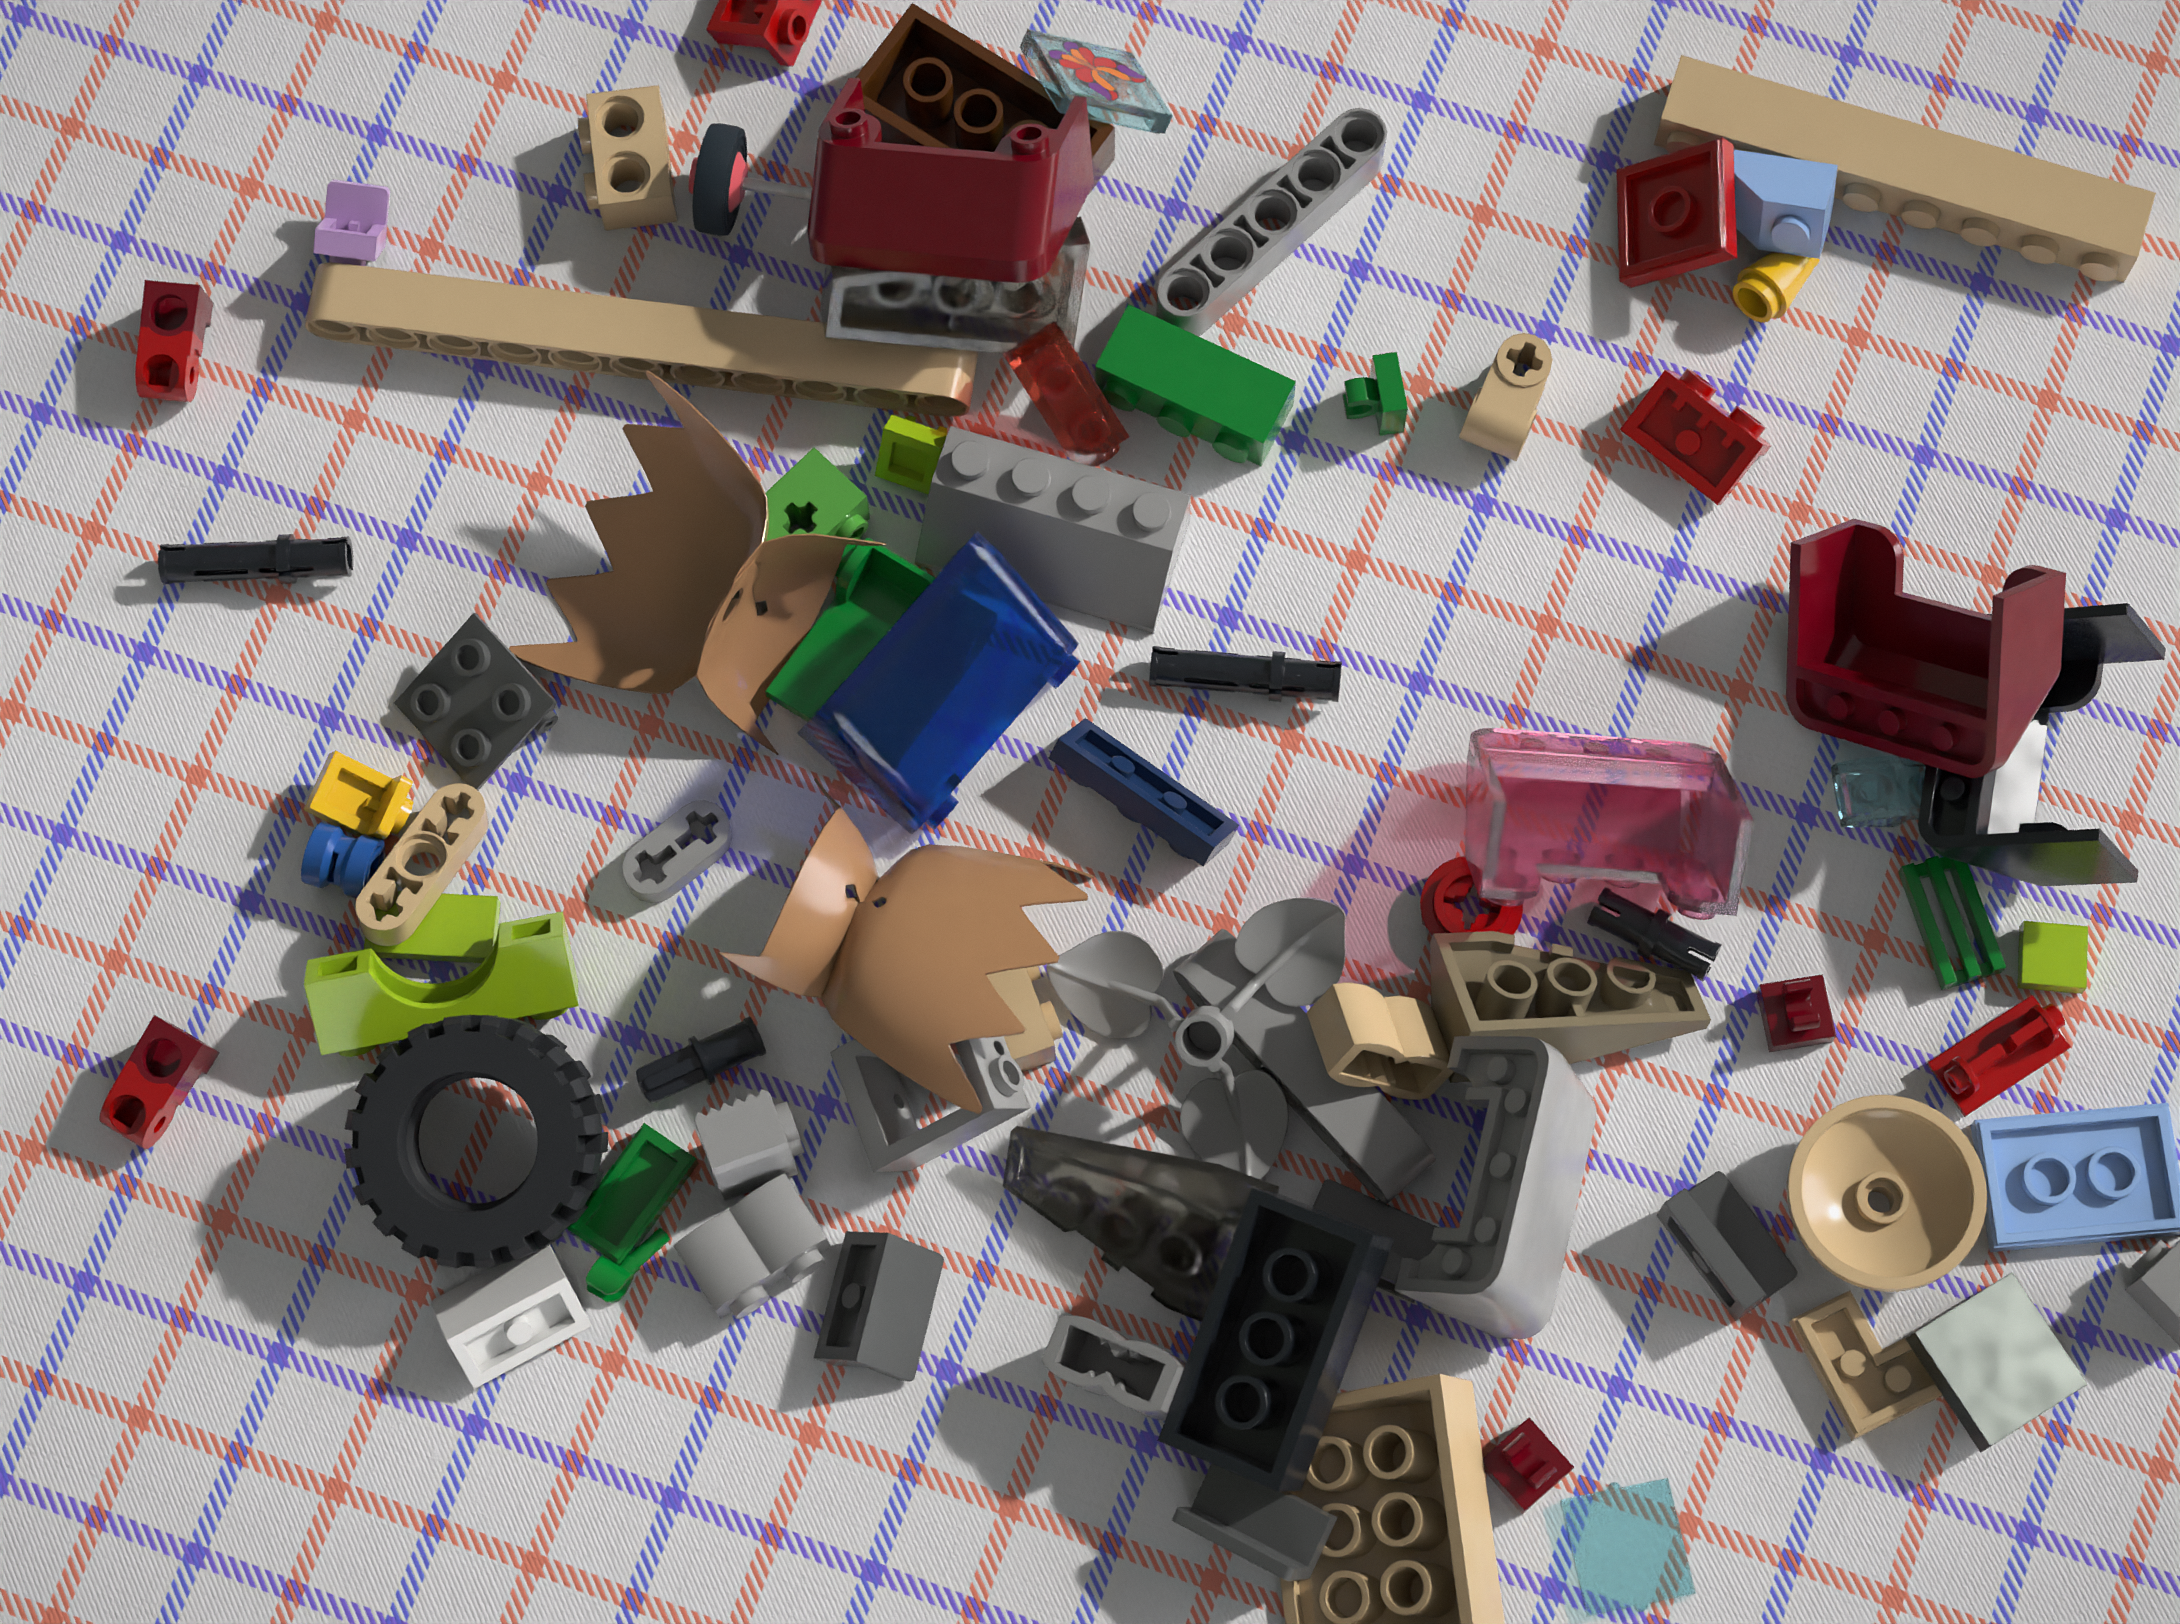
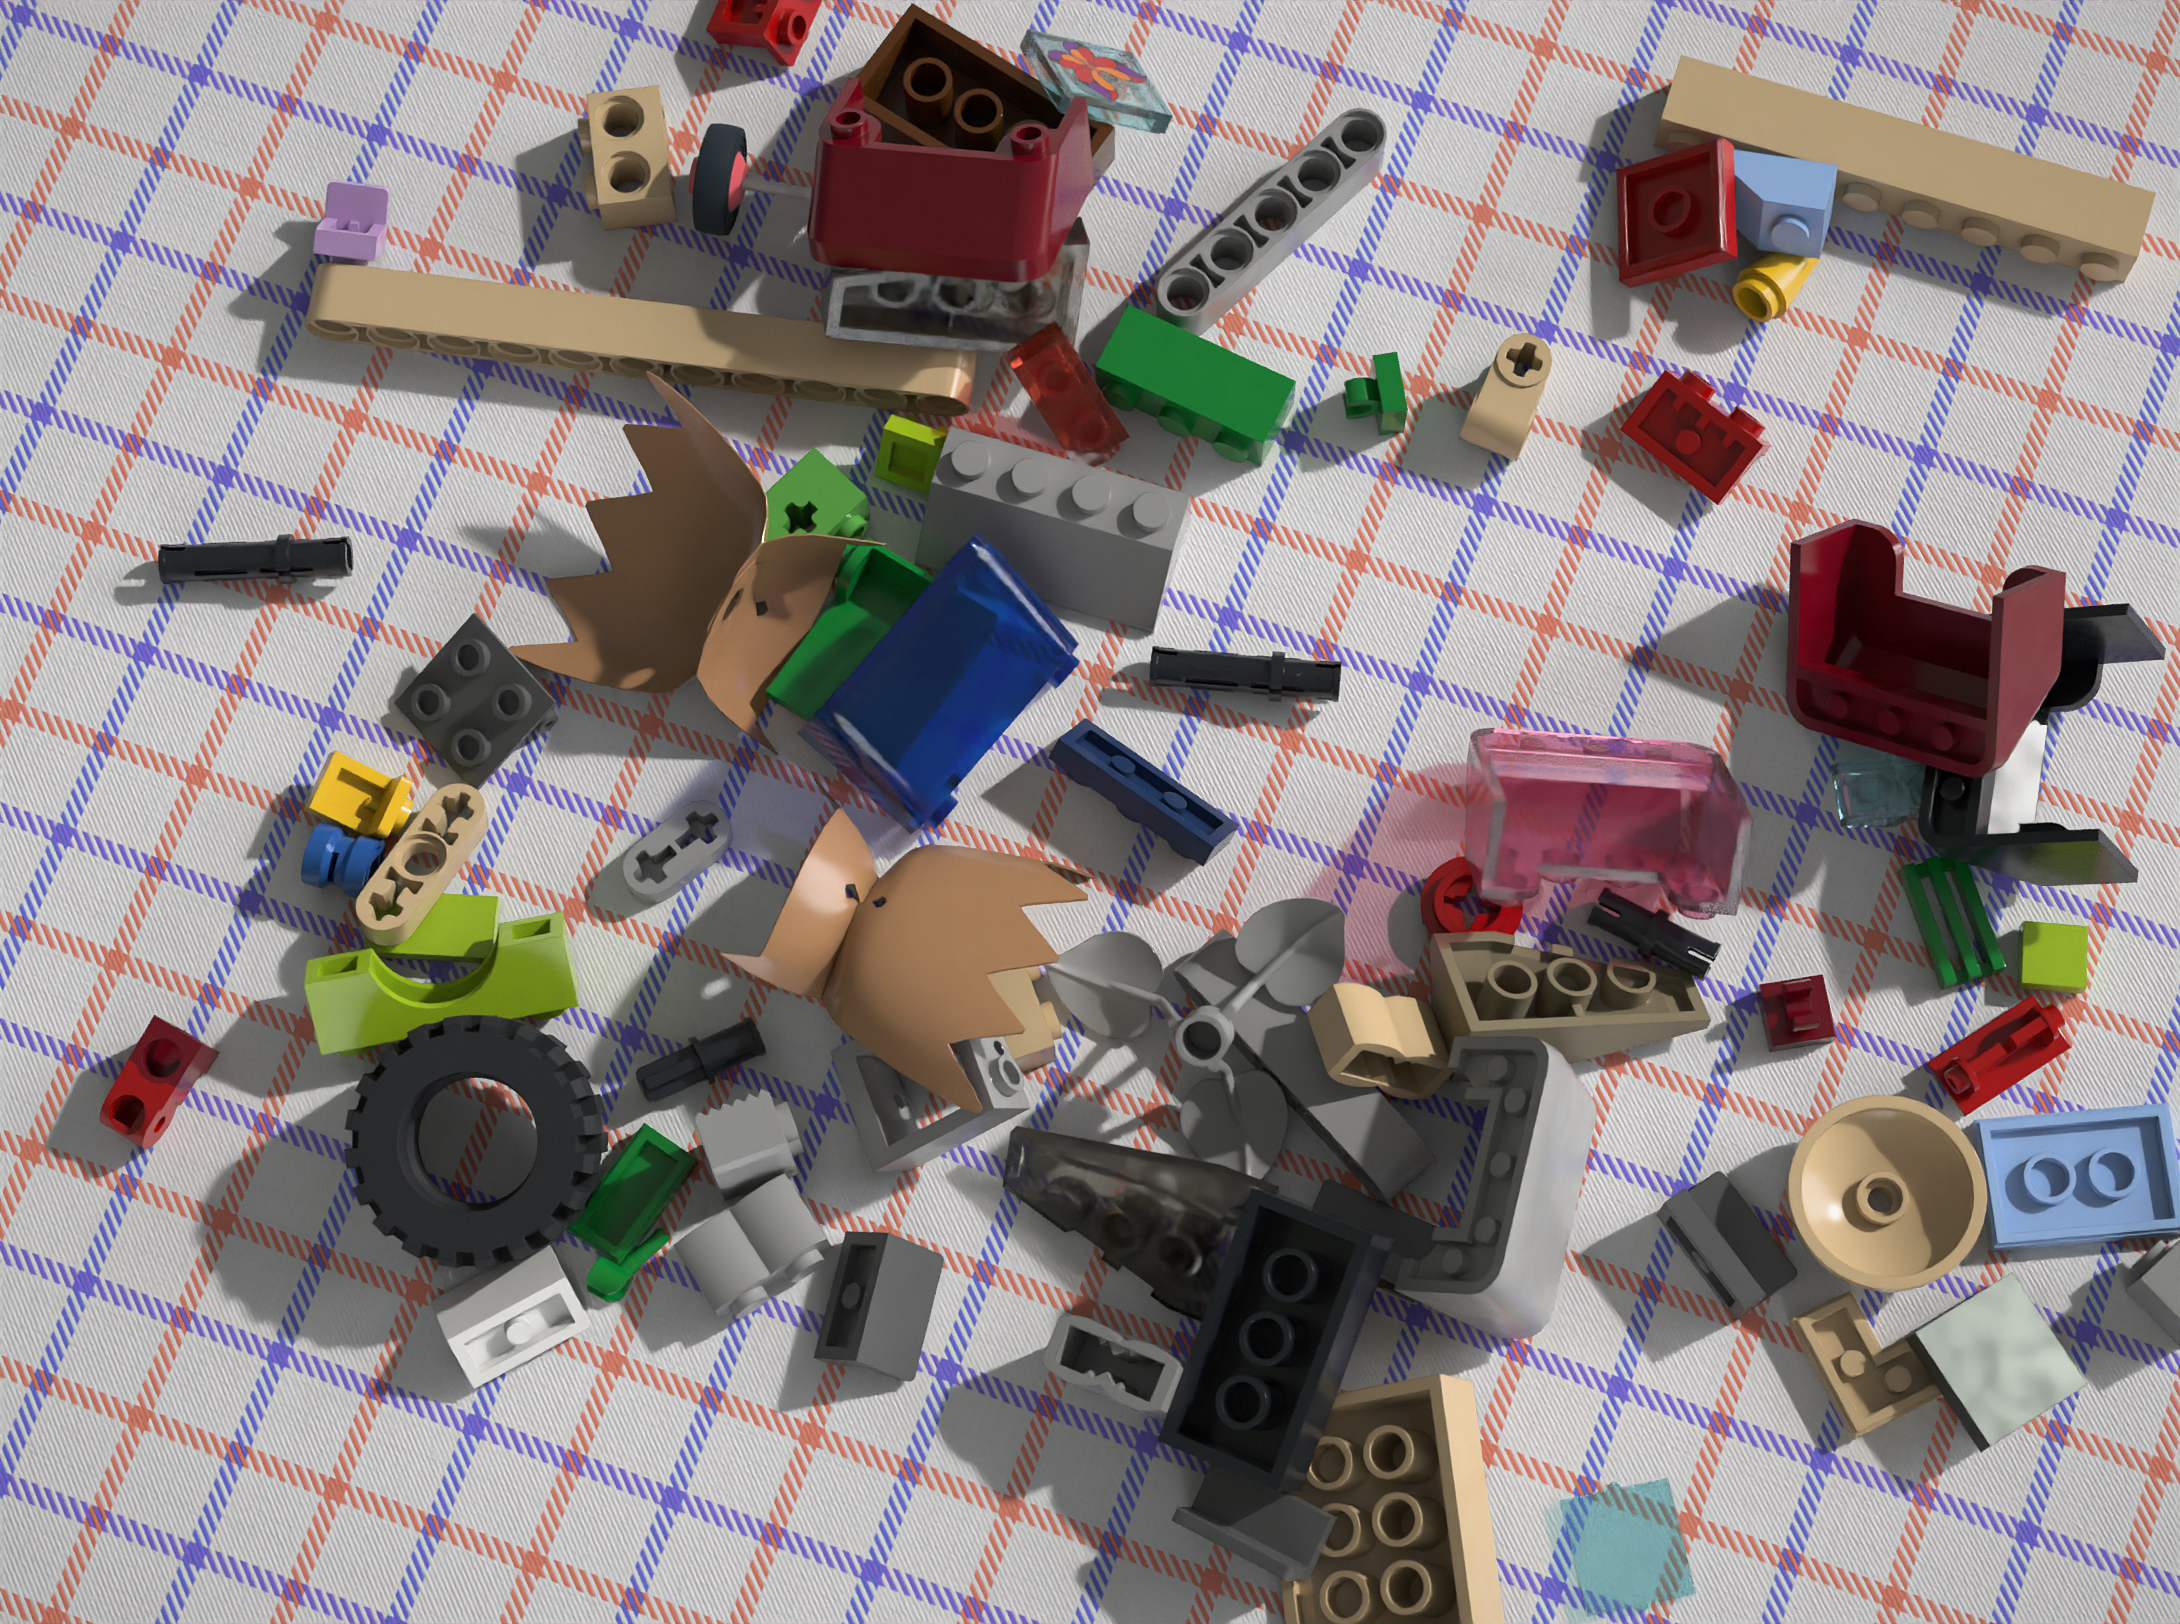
(171, 340): leg -> none
(1526, 1465): dark red tile -> none

